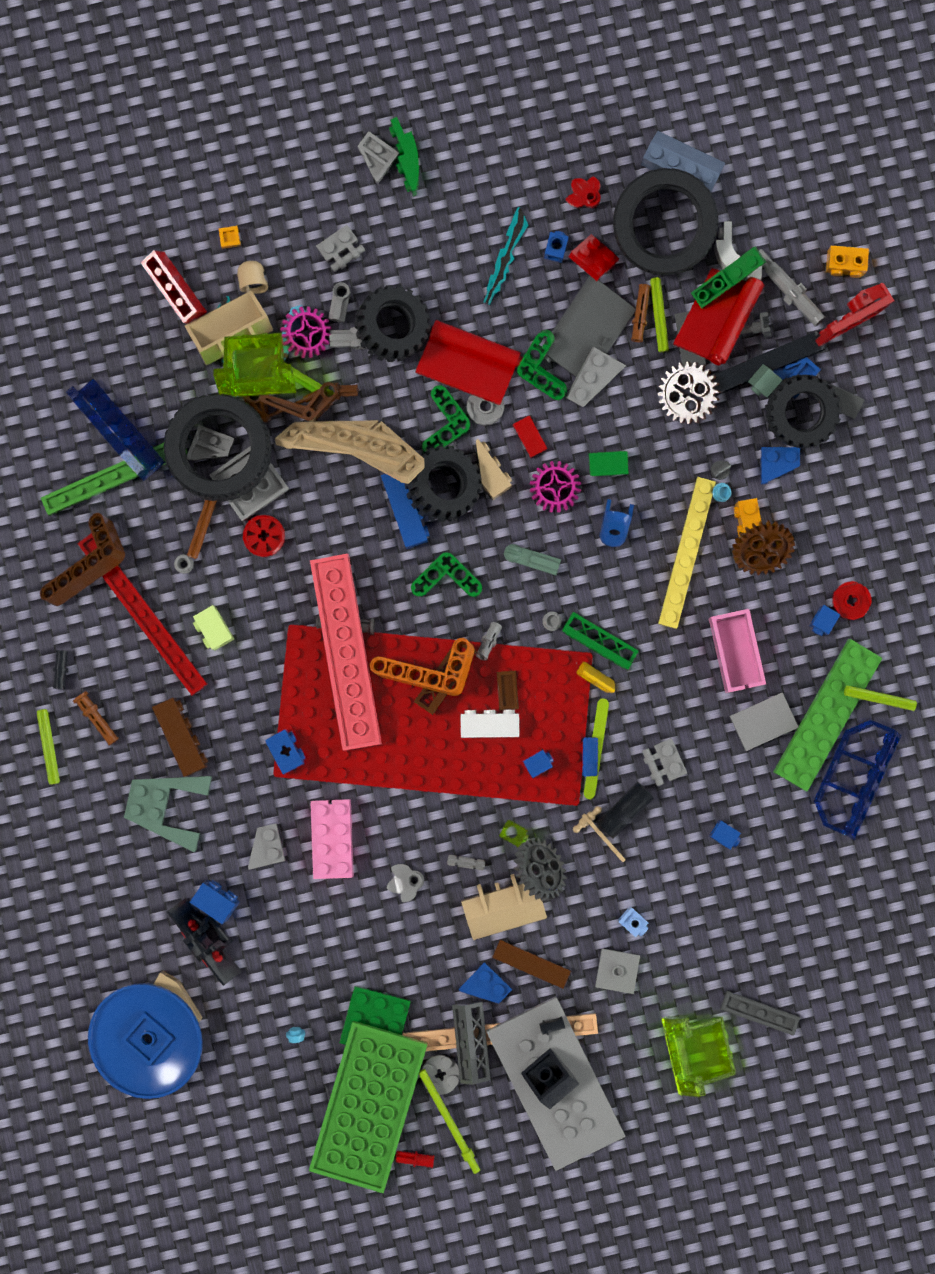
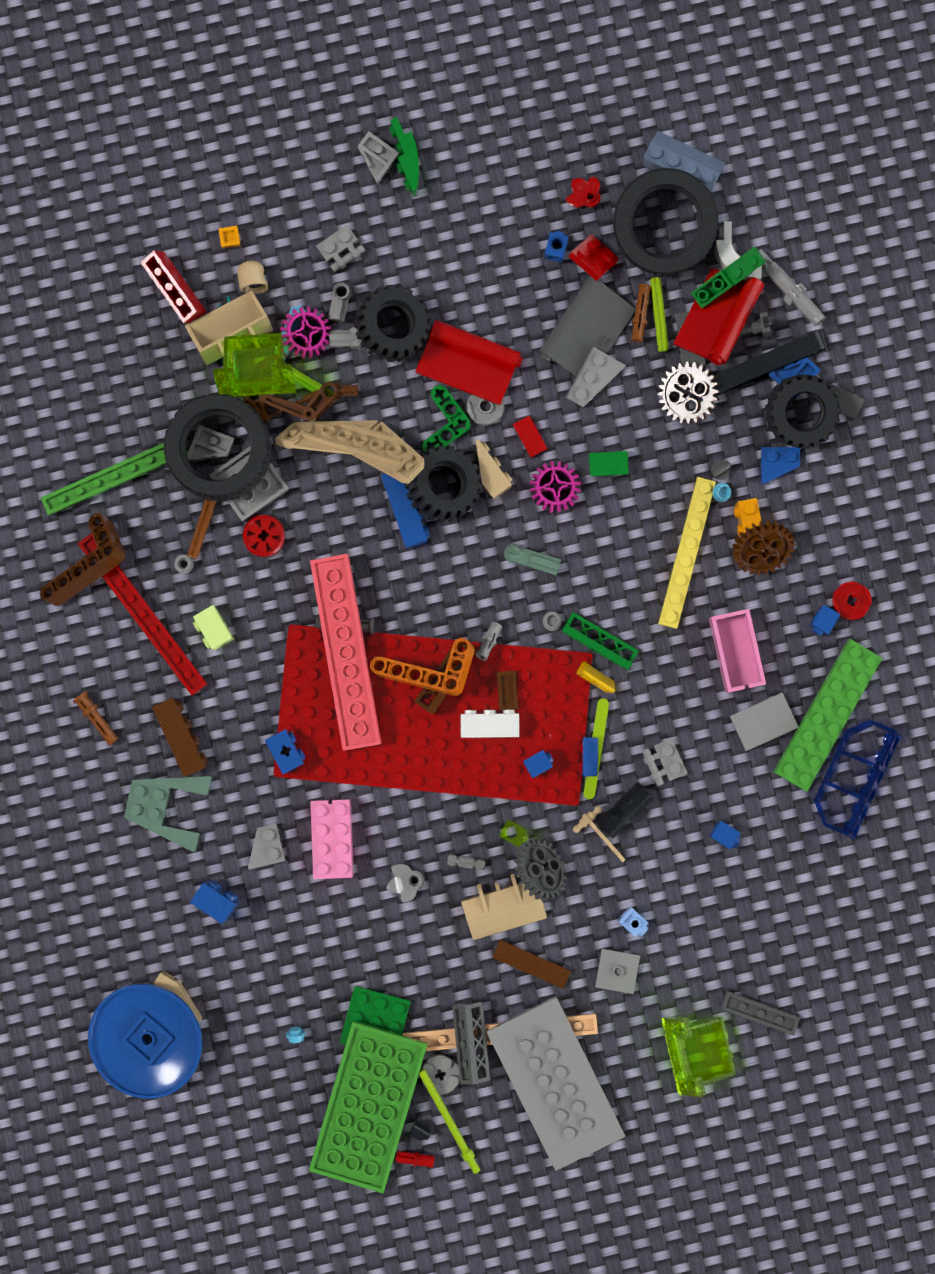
(48, 746): lime axle -> none
(60, 669): black pin -> none
(122, 427): clear blue plate -> none
(200, 945): black piece -> none
(421, 1130): none -> black plate
(443, 570): green beam -> none
(486, 985): blue wing -> none
(505, 255): teal sword -> none
(533, 364): green beam -> none
(549, 1078): black slope -> none
(552, 1025): black pin -> none
(617, 521): blue piece -> none
(764, 381): sand green brick -> none
(847, 261): light orange brick -> none
(861, 308): red plate -> none
(880, 698): lime axle -> none

